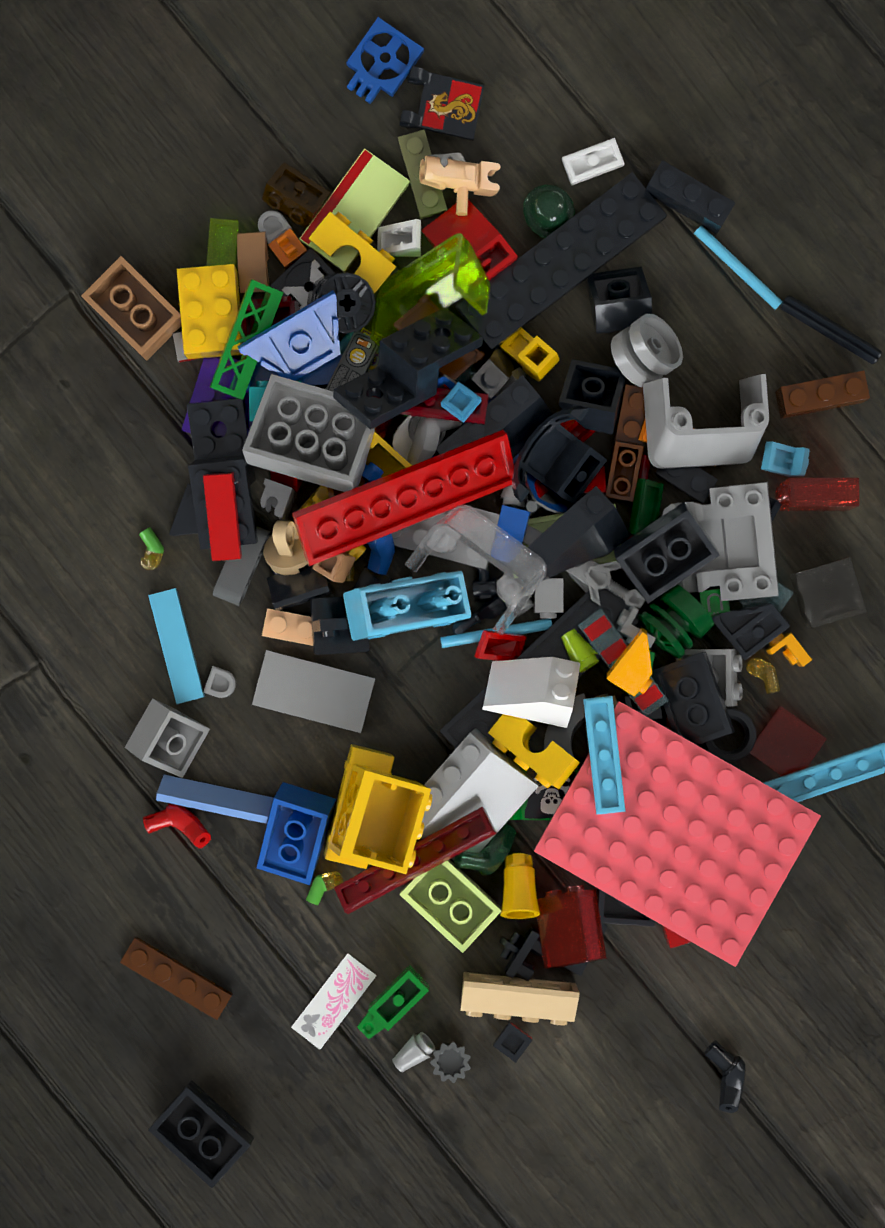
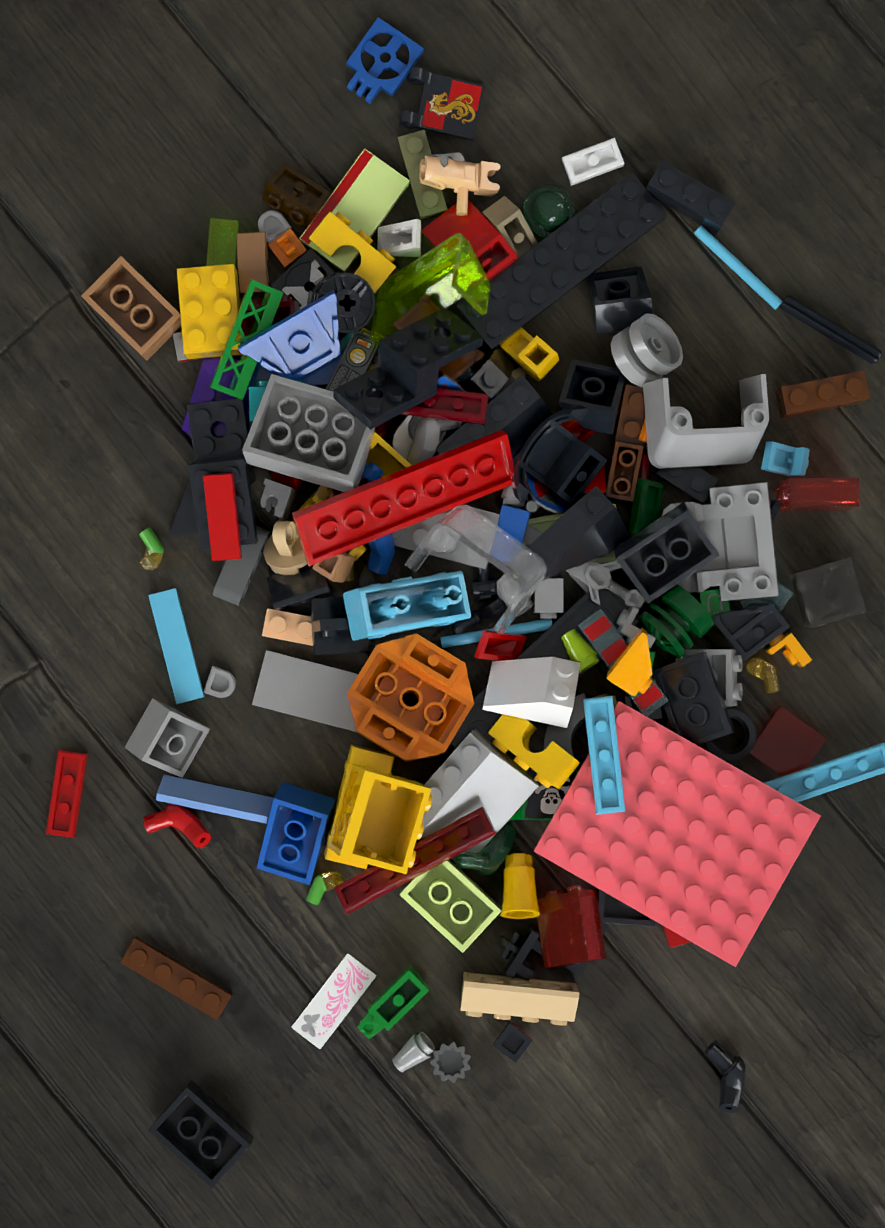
(66, 793): none -> red tile
(415, 668): none -> orange piece
(461, 402): dark azure tile -> none
(511, 225): none -> dark tan slope

